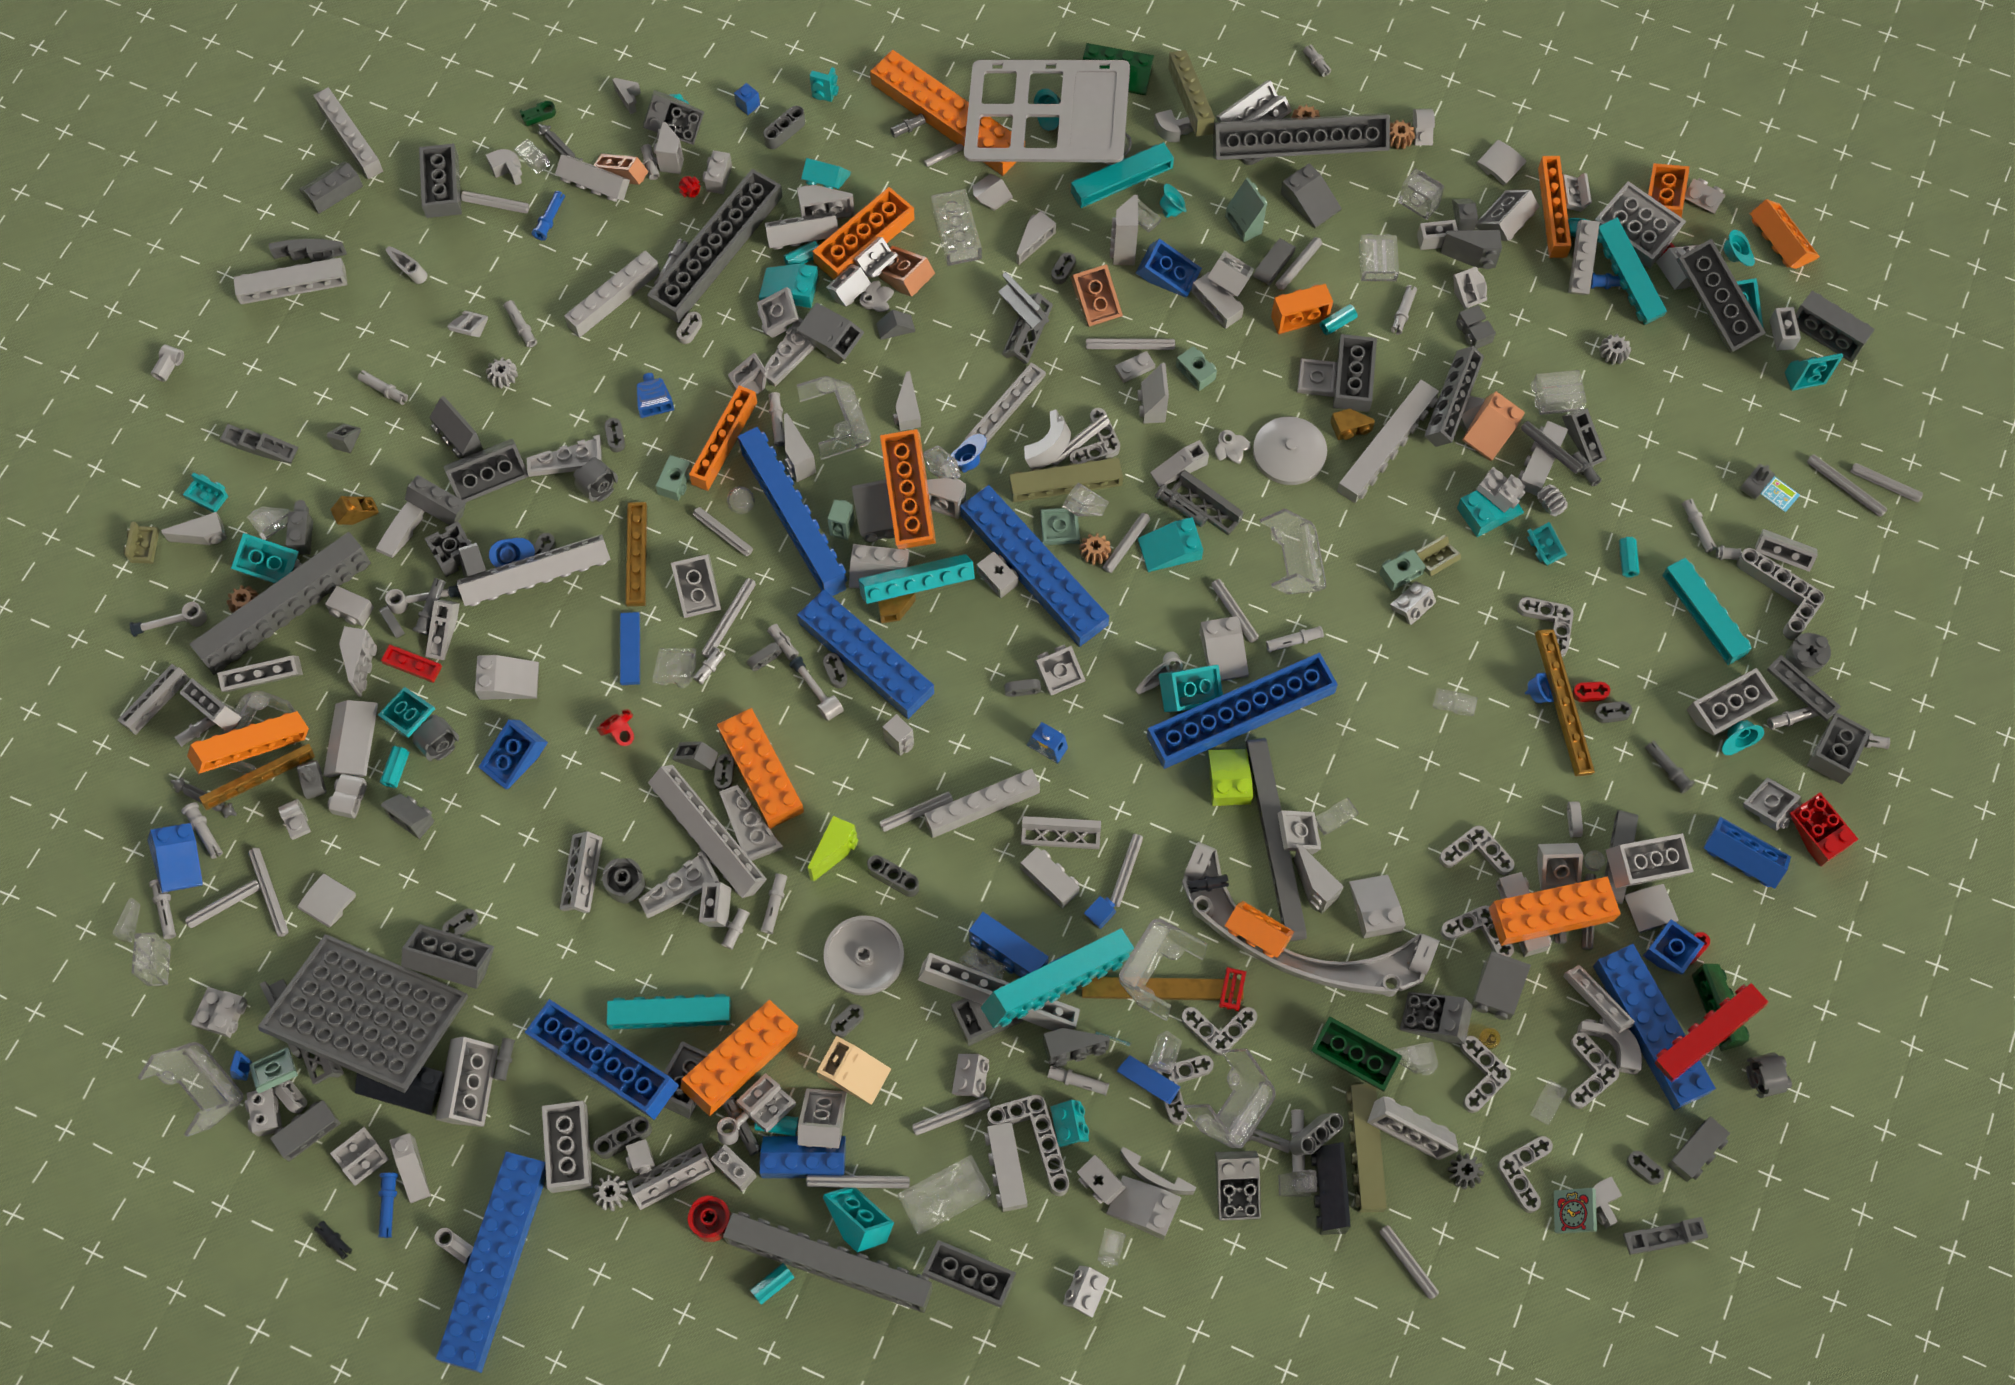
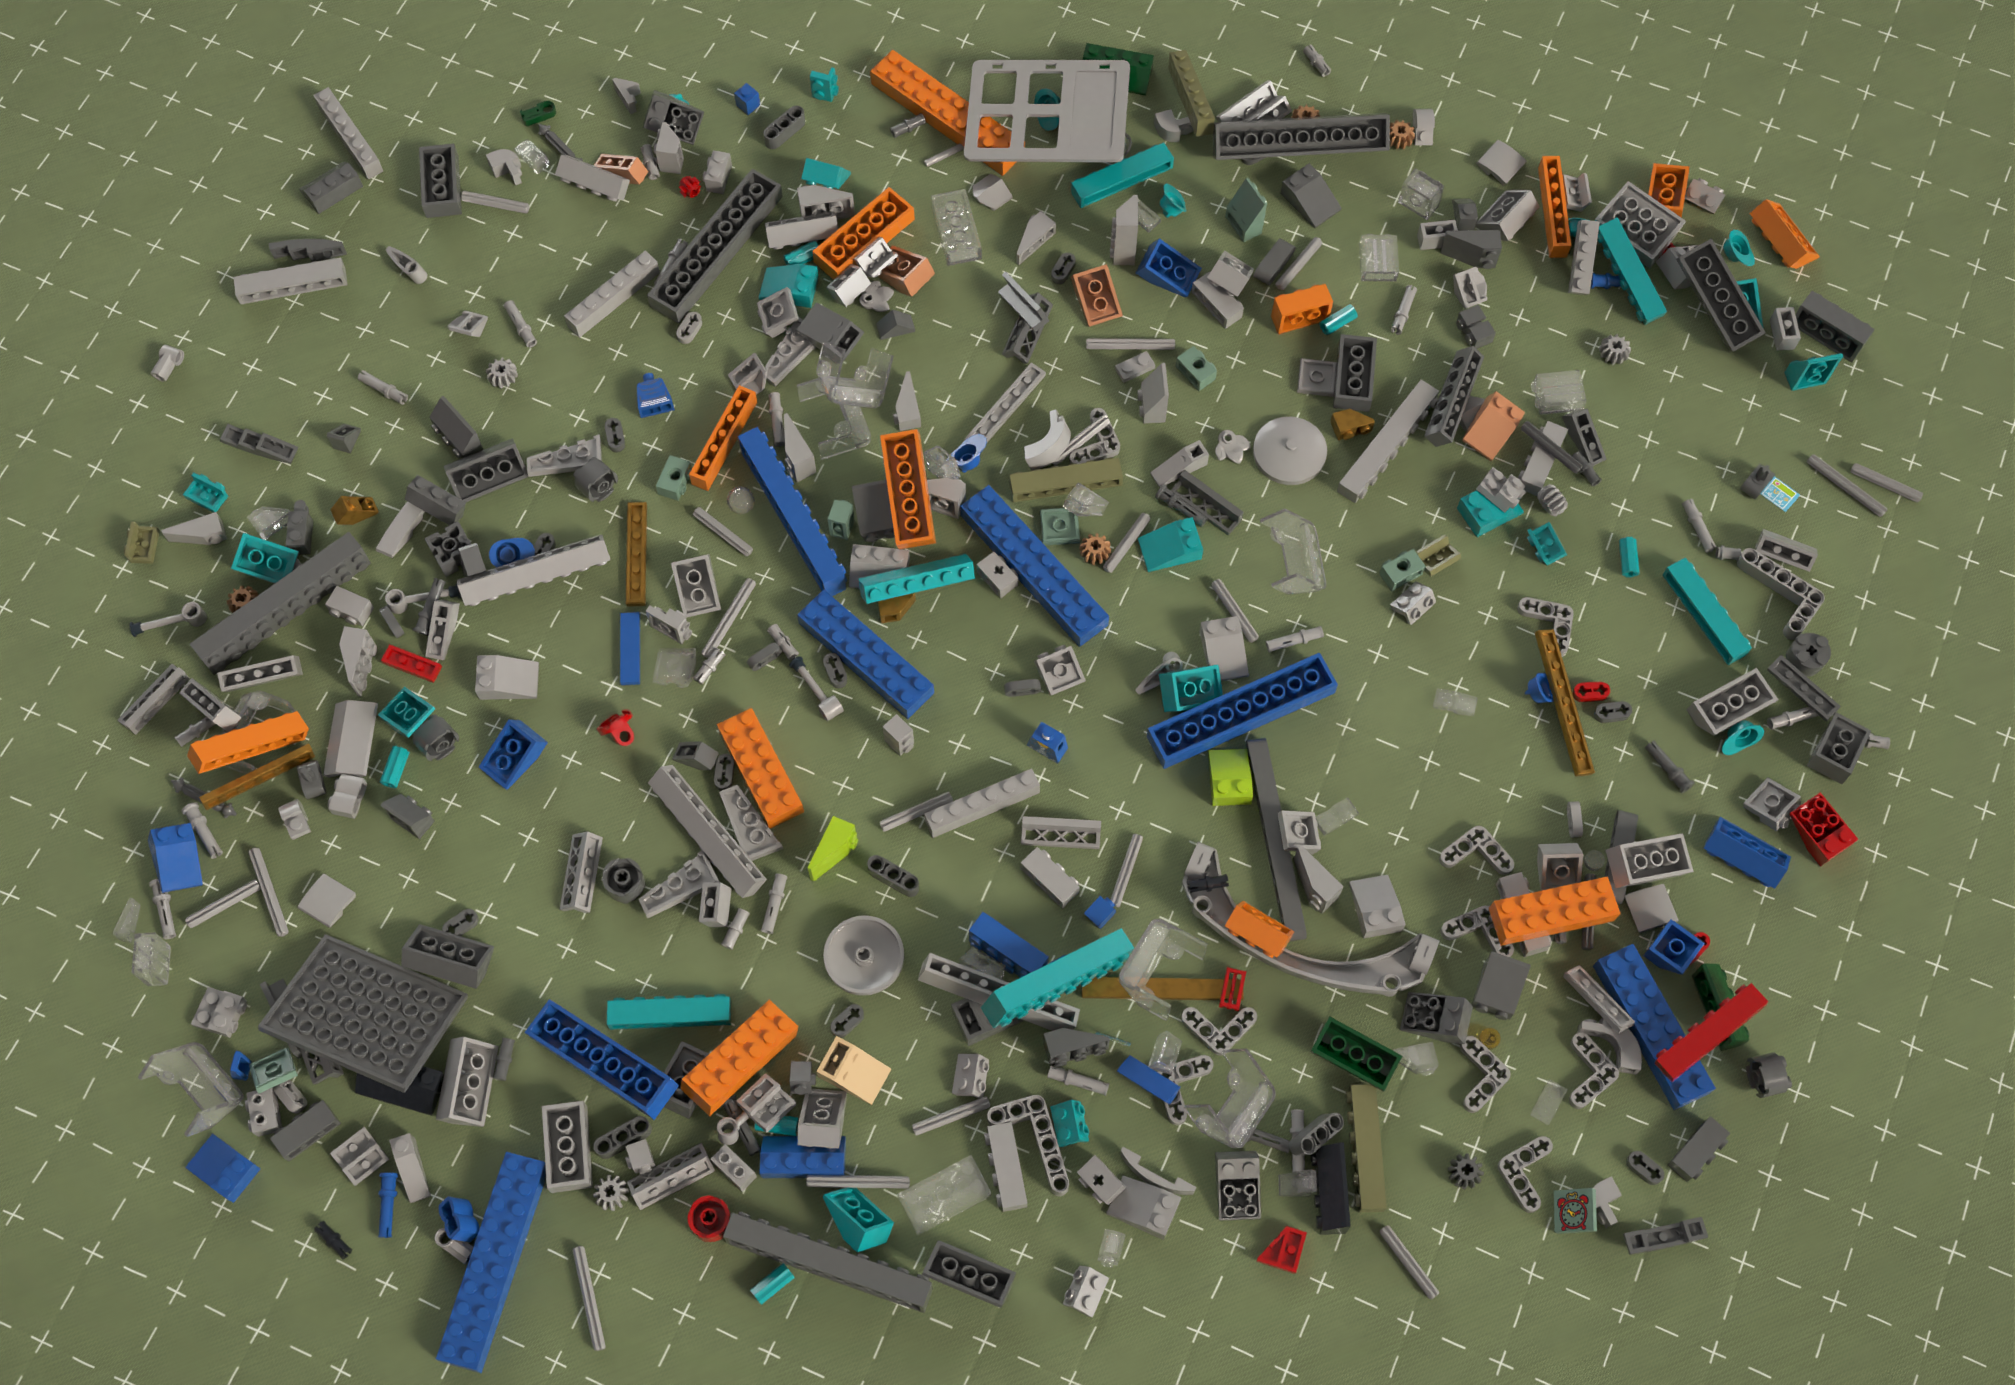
(222, 1168): none -> blue slope
(459, 1219): none -> blue brick
(546, 221): blue pin -> none
(589, 1298): none -> light grey axle
(670, 624): none -> light grey plate
(802, 1077): none -> dark grey brick
(869, 381): none -> clear windscreen
(1284, 1250): none -> red wing
(1412, 1128): light grey slope -> none

